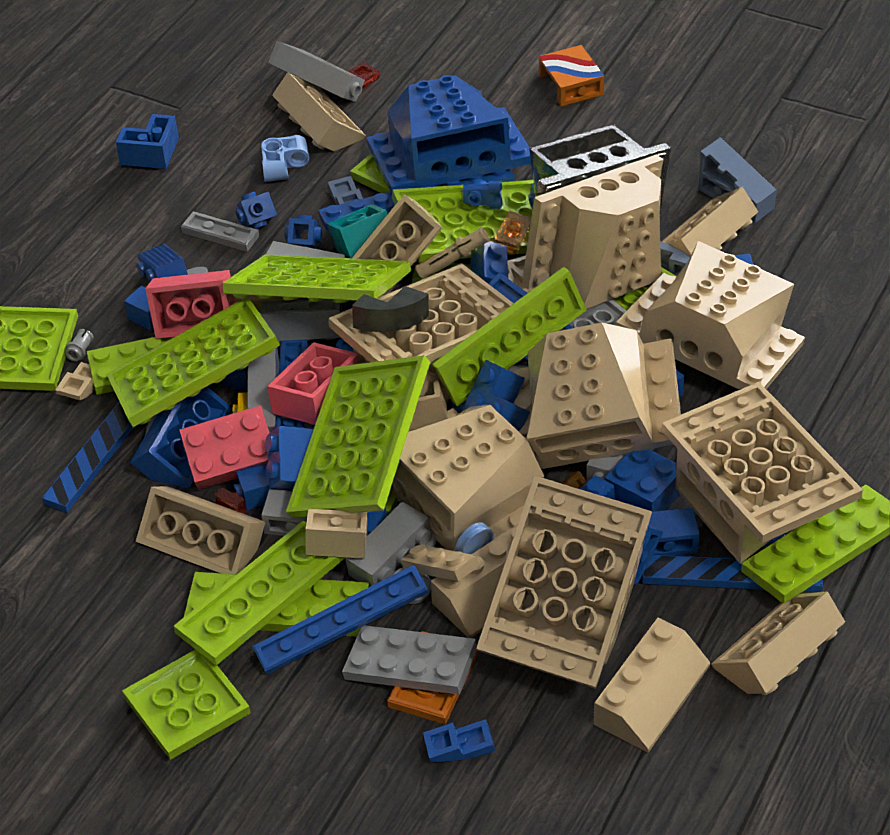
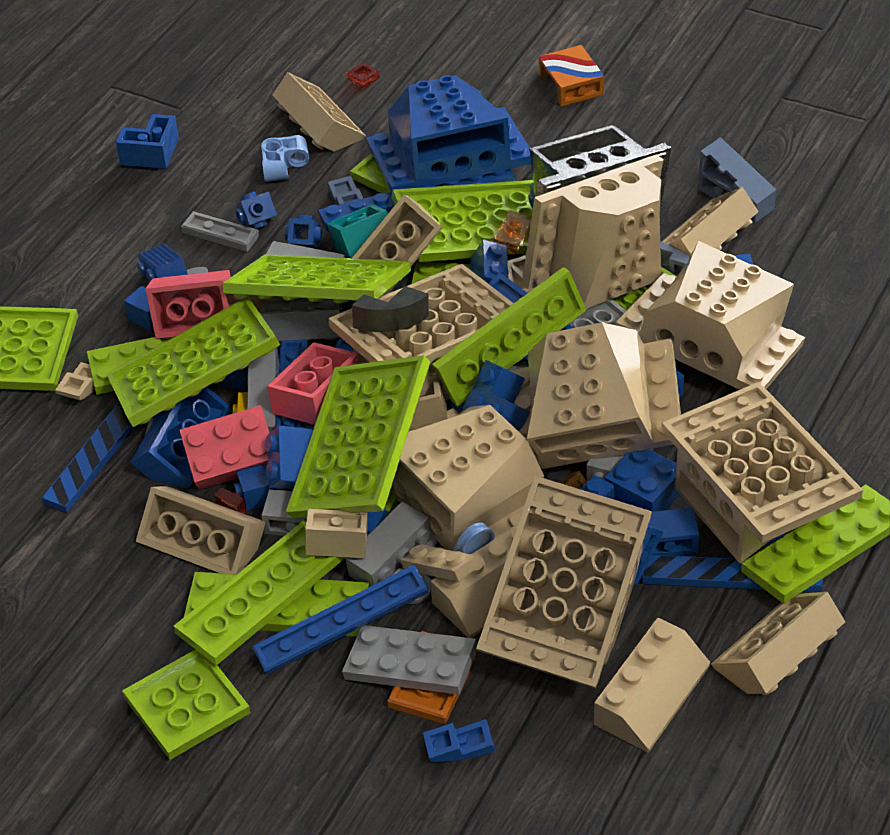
(76, 349): light grey pin -> none
(316, 71): light grey slope -> none
(452, 253): tan pin -> none
(484, 194): blue plate -> none

